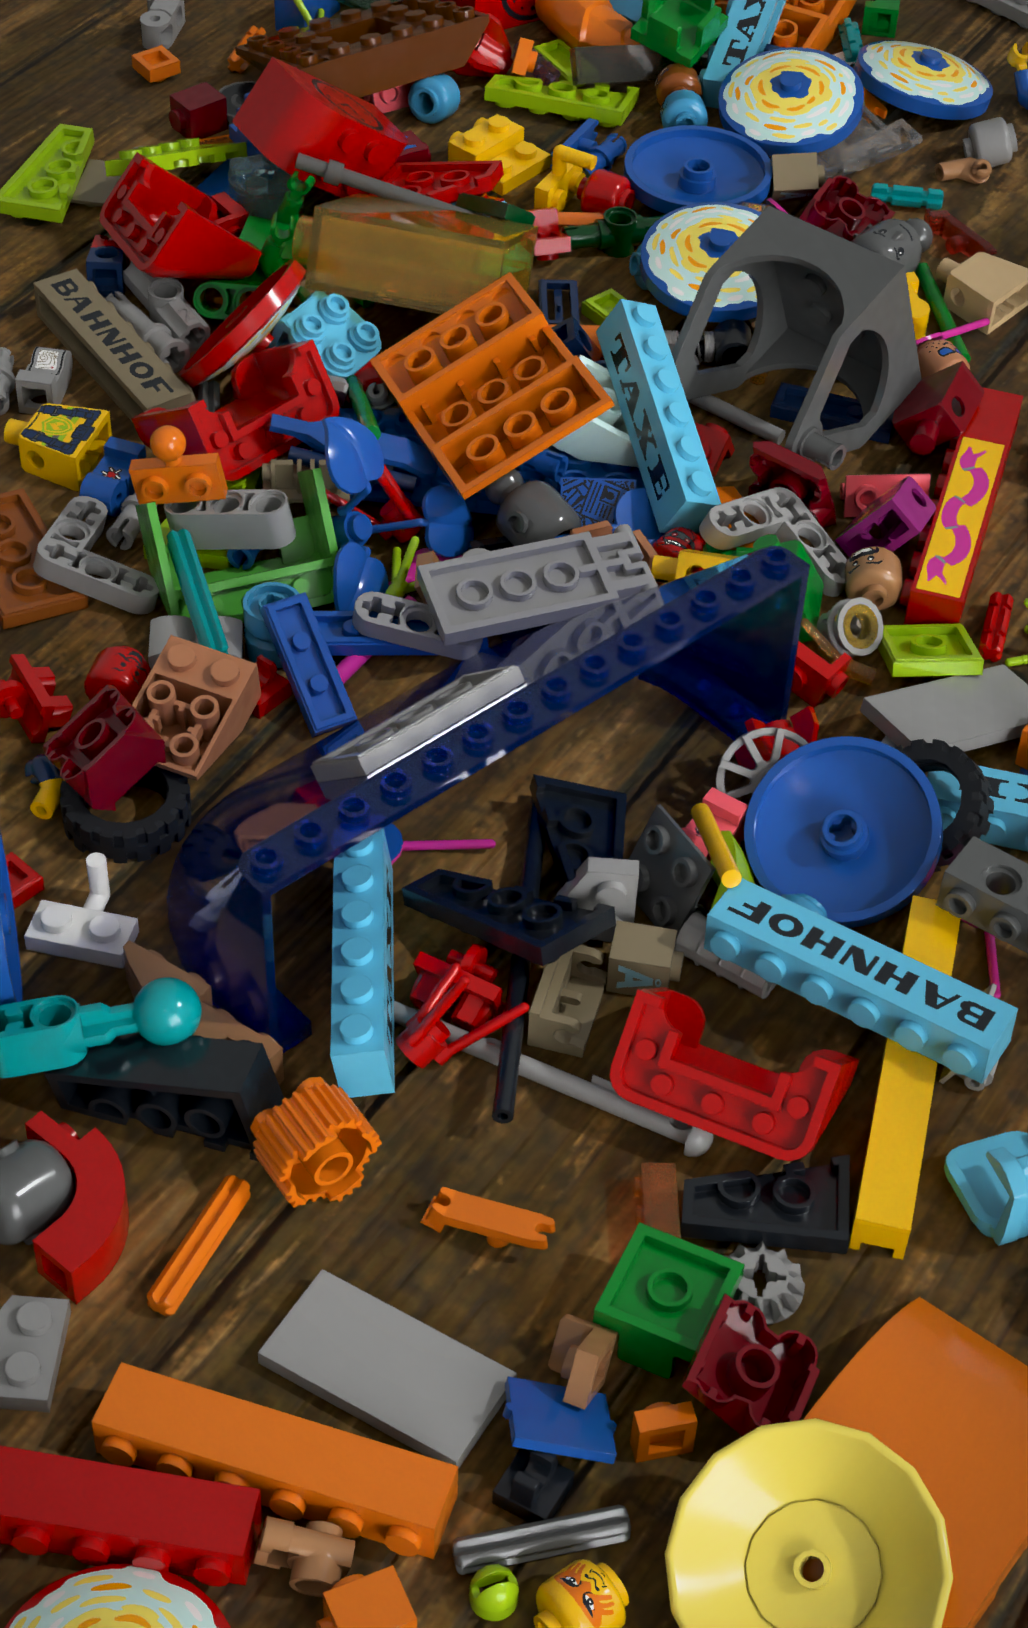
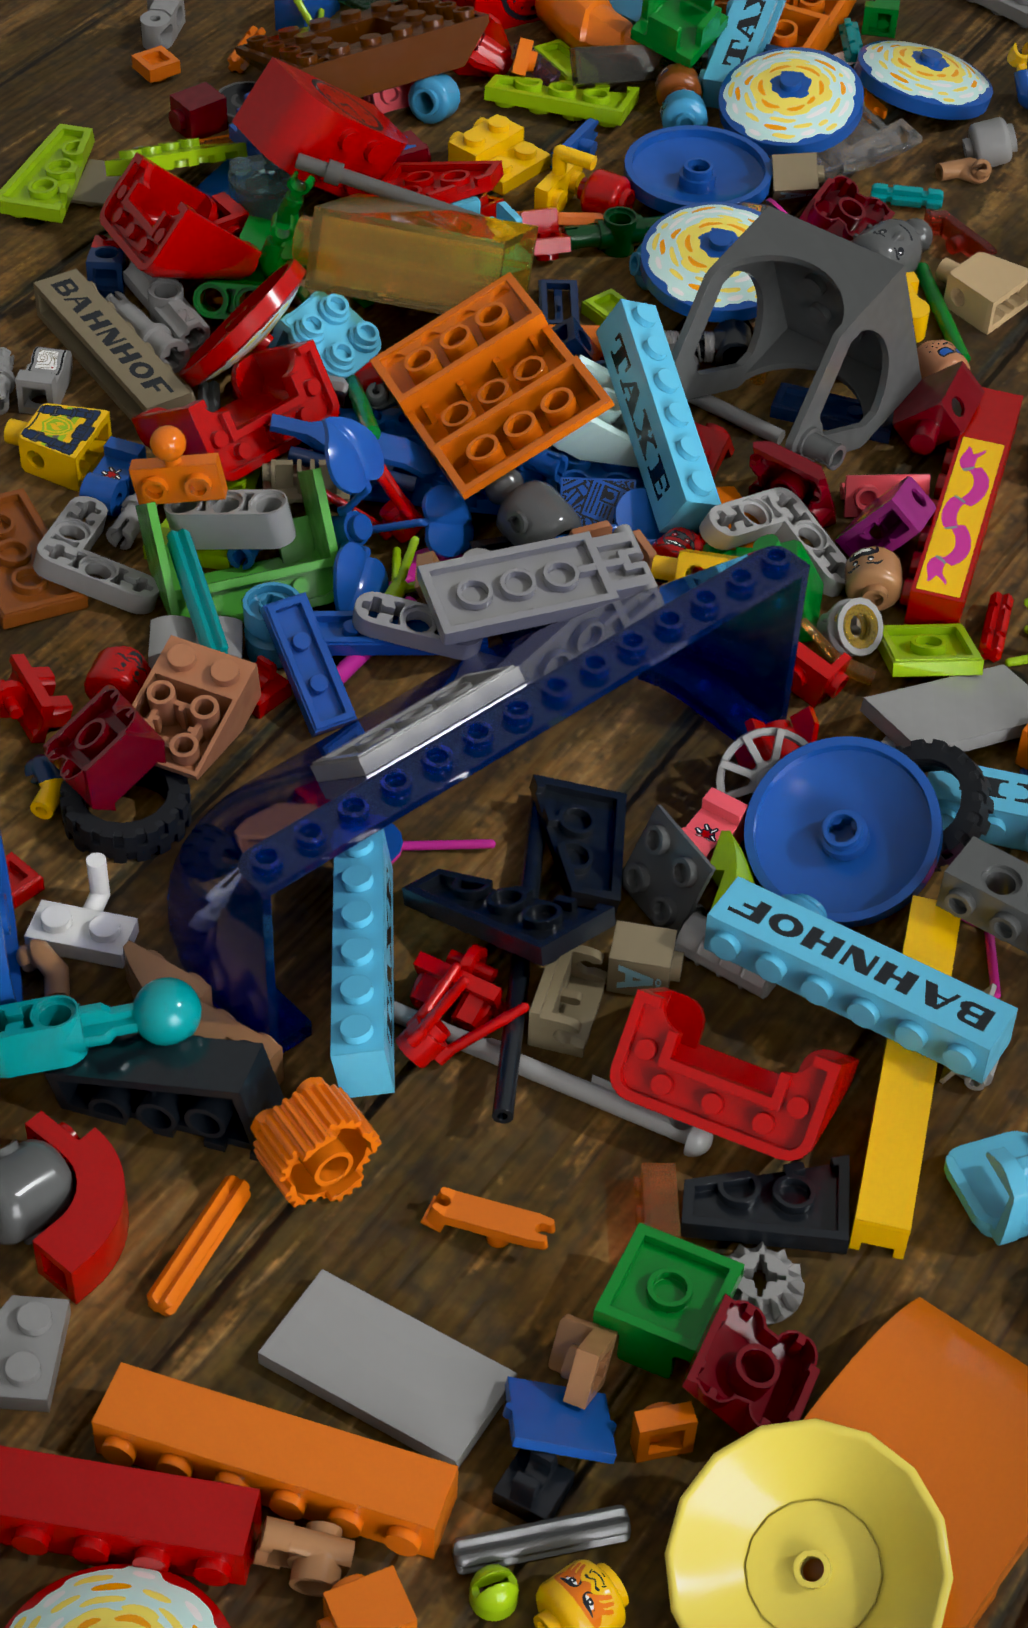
(52, 967): none -> medium nougat arm
(494, 209): dark green tile -> none
(607, 153): blue pin -> none
(608, 883): light grey wing -> none
(716, 845): yellow bar -> none
(954, 332): dark pink piece -> none

